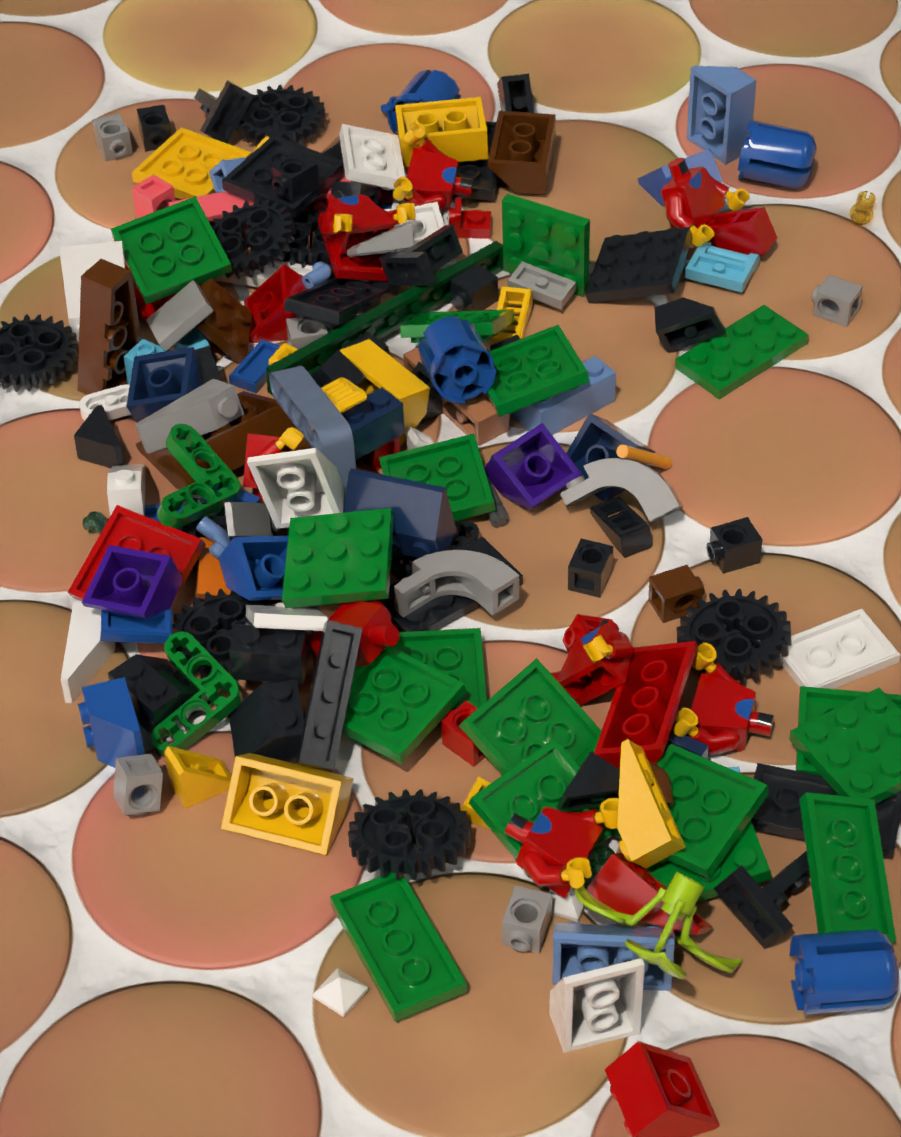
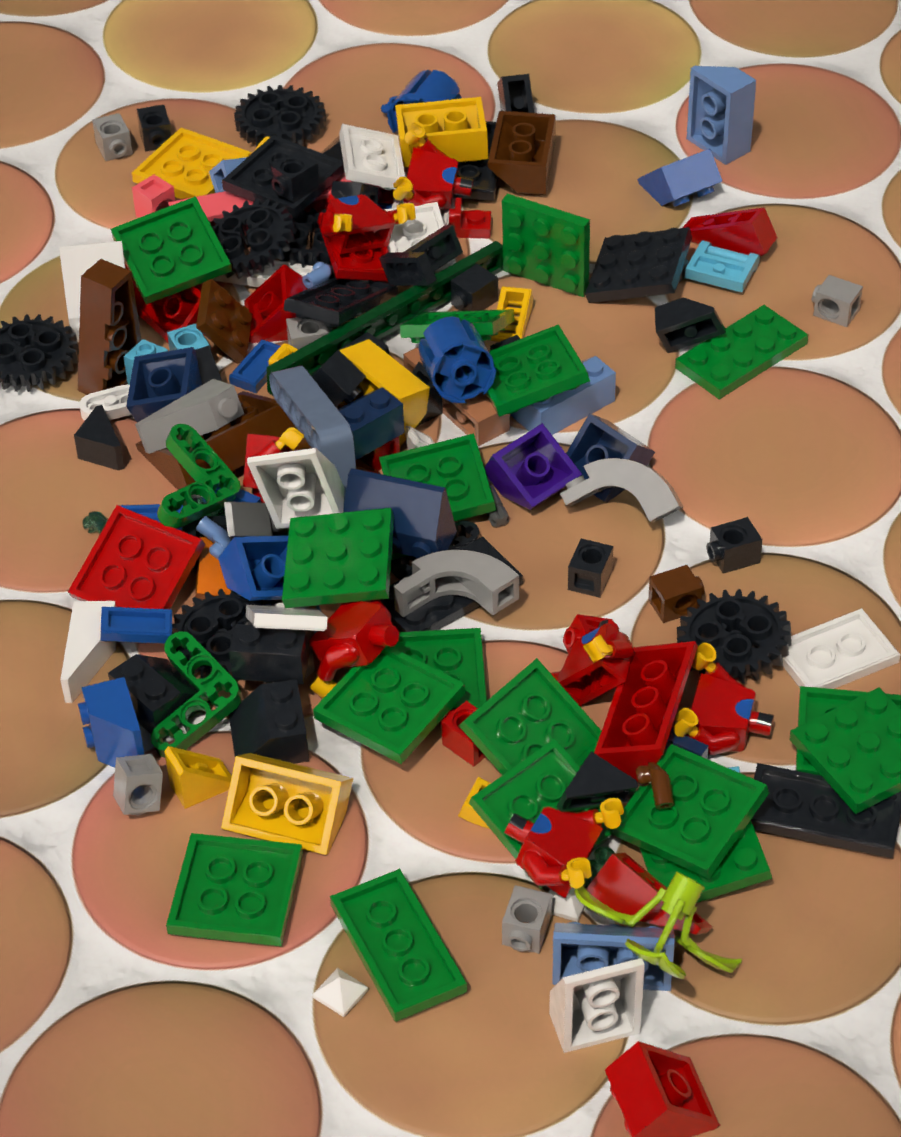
(127, 487): white slope -> none
(133, 583): dark purple slope -> none
(179, 315): light grey tile -> none
(224, 111): black bracket -> none
(235, 889): none -> green plate
(329, 696): black plate -> none
(344, 394): yellow slope -> none
(386, 843): black gear -> none
(391, 241): light grey slope -> none
(545, 285): light grey plate -> none
(625, 529): black slope -> none
(643, 457): light orange bar -> none
(643, 814): yellow slope -> none
(695, 198): red torso -> none
(759, 906): black bracket -> none
(777, 155): blue cylinder -> none
(843, 971): blue cylinder -> none
(846, 864): green plate -> none
(862, 211): clear yellow pin -> none

